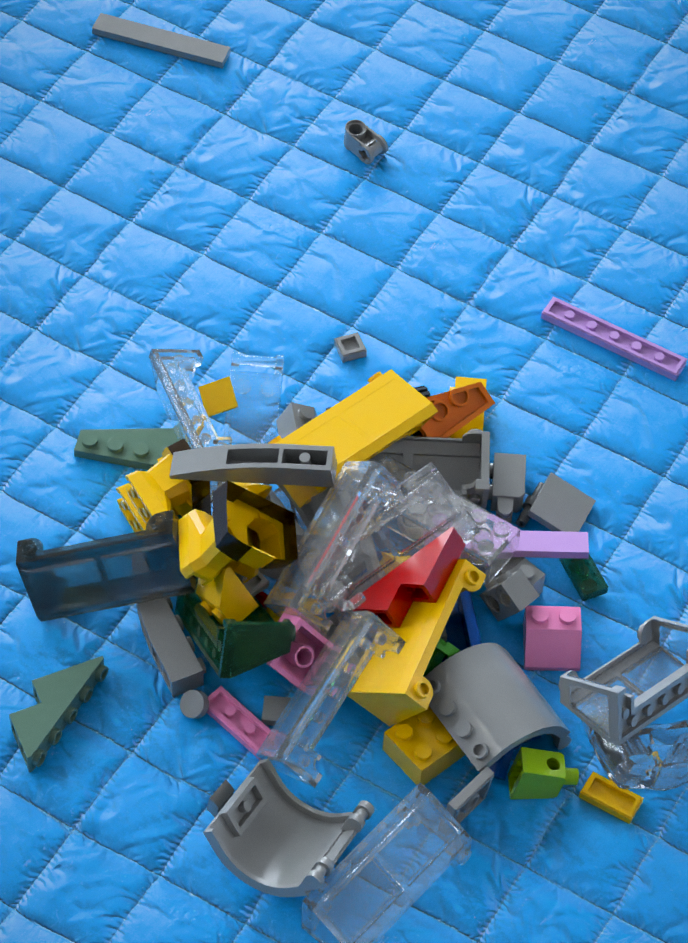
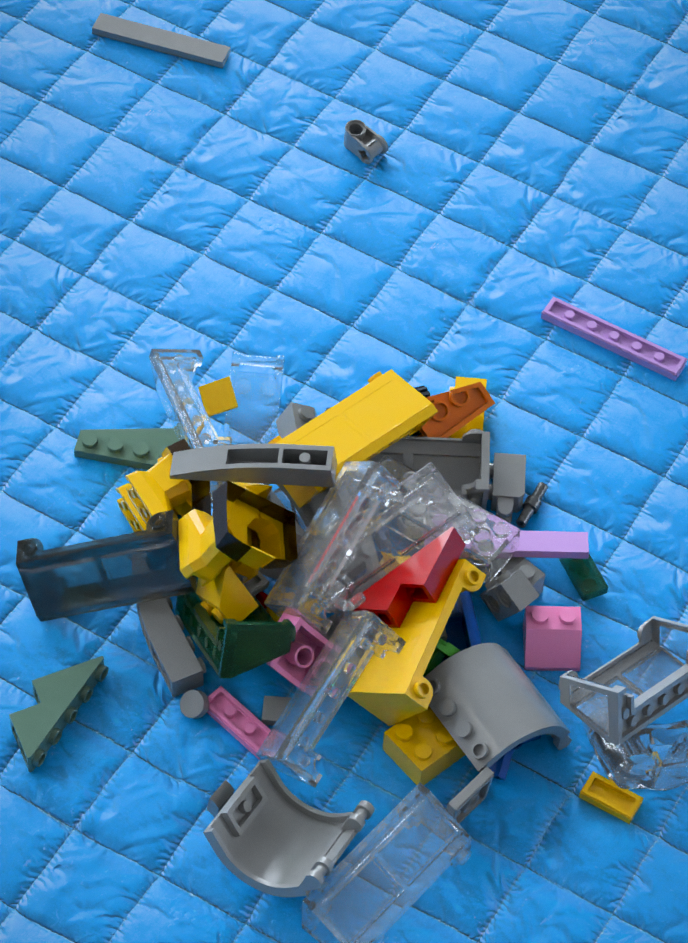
(350, 347): light grey tile -> none
(539, 774): lime torso -> none
(560, 505): light grey tile -> none

